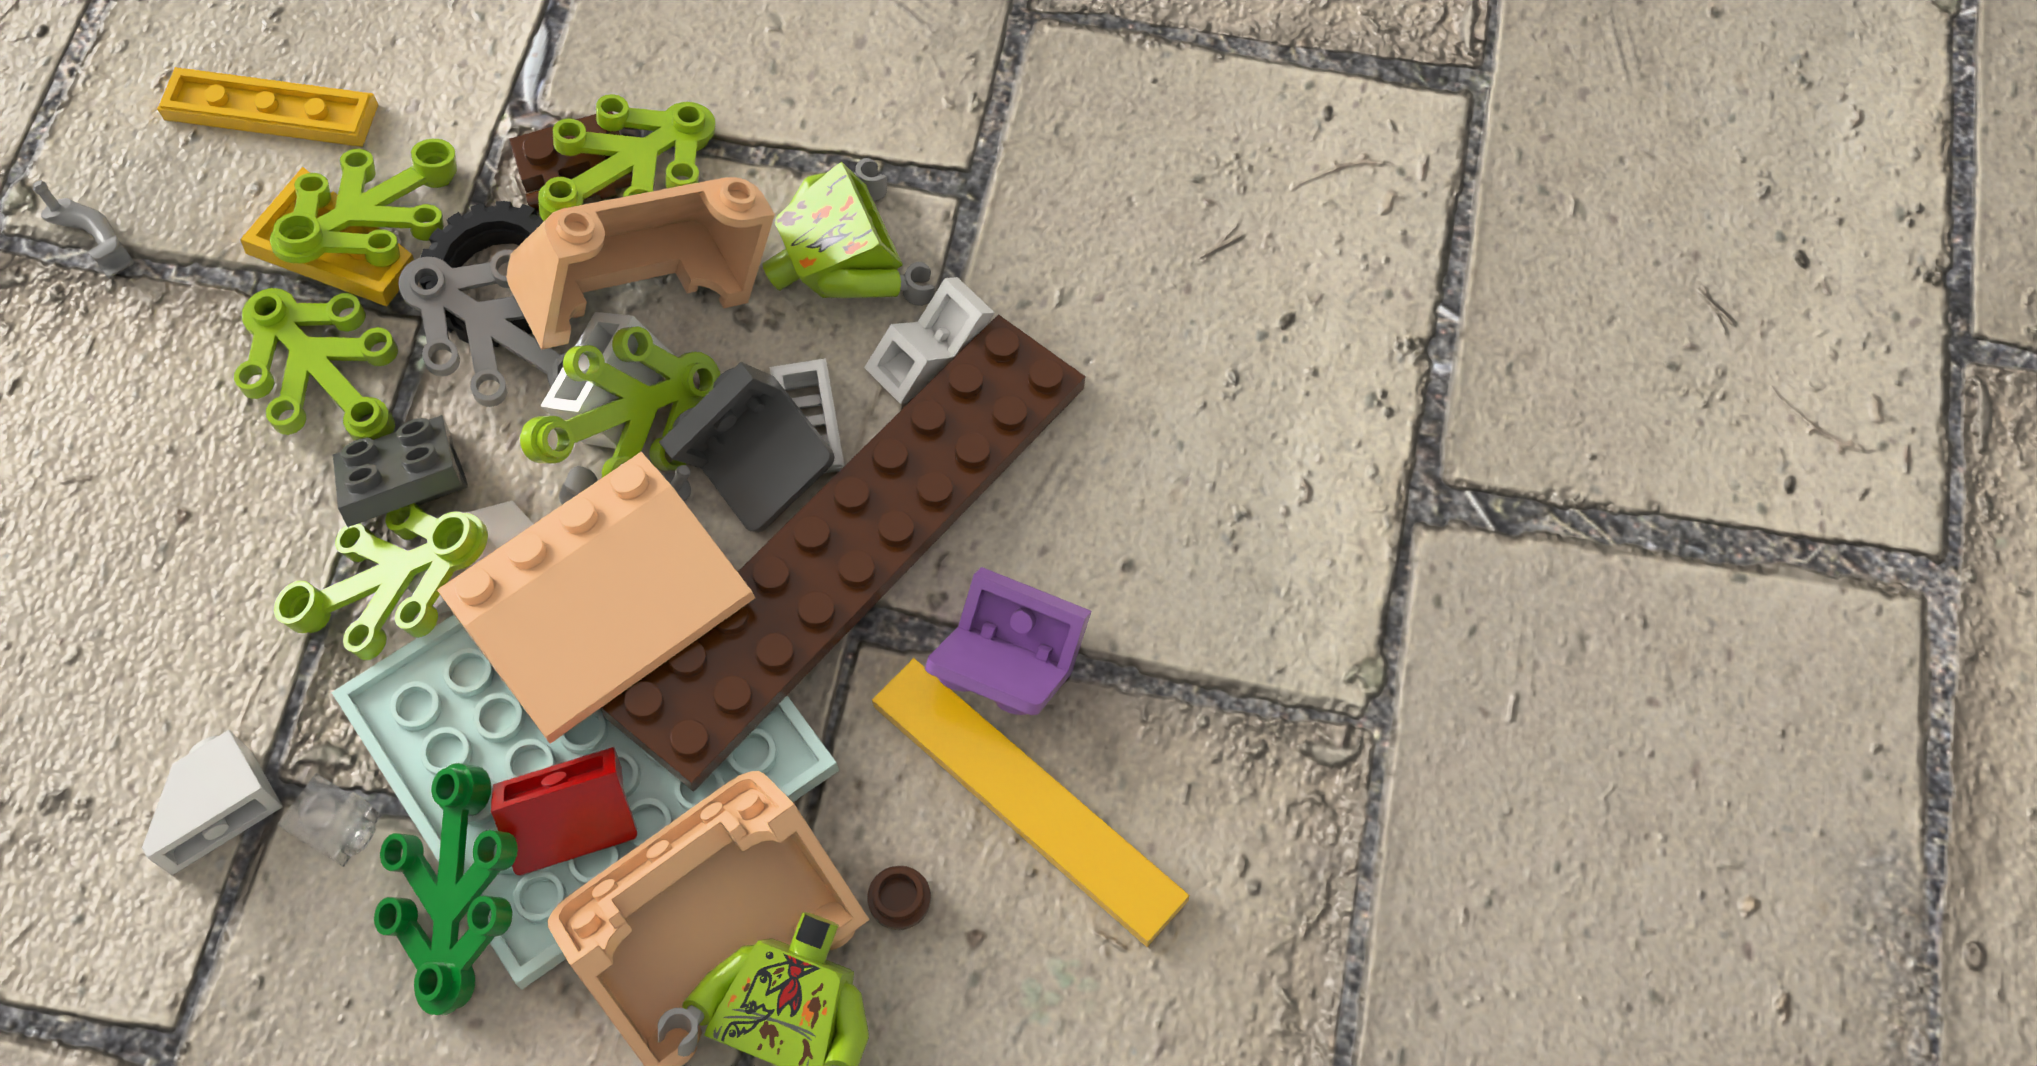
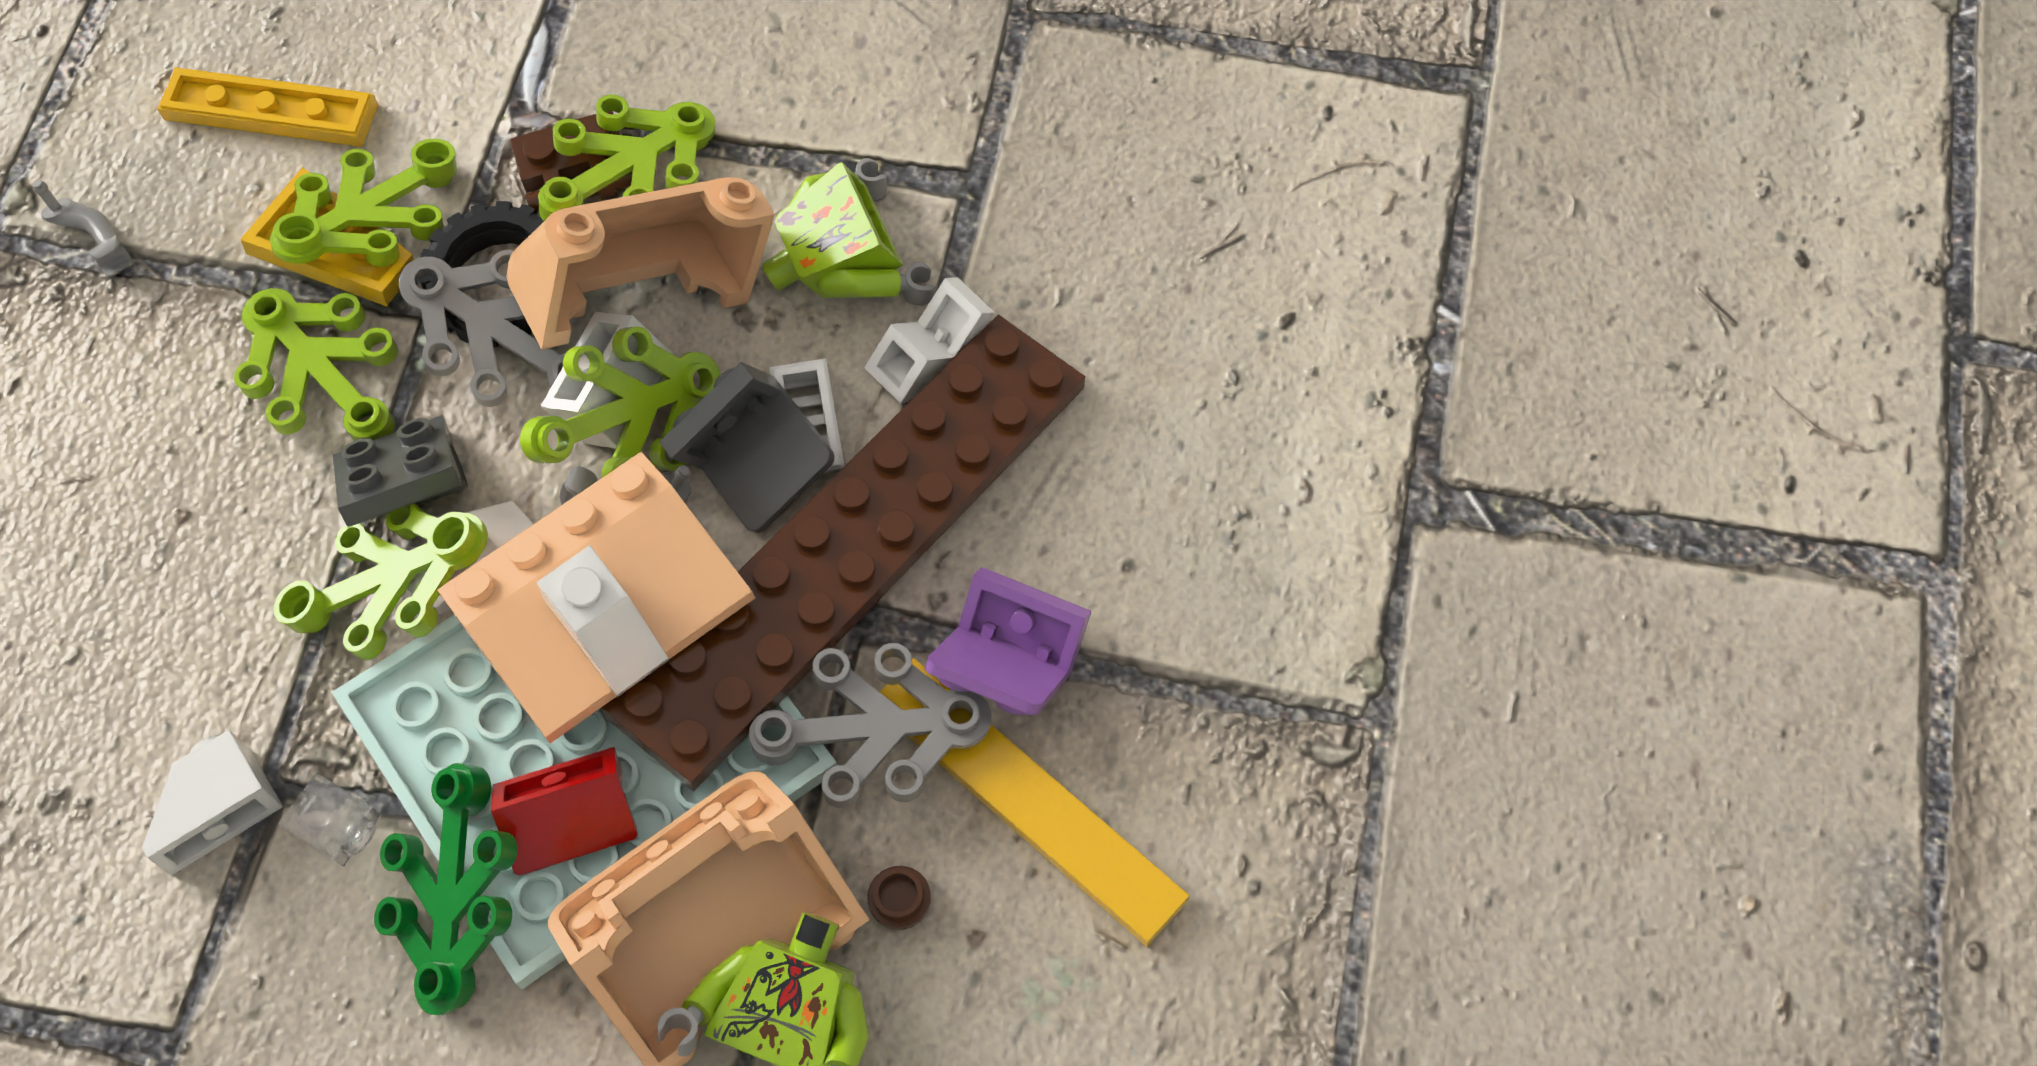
(602, 620): none -> white slope
(881, 725): none -> light grey plant

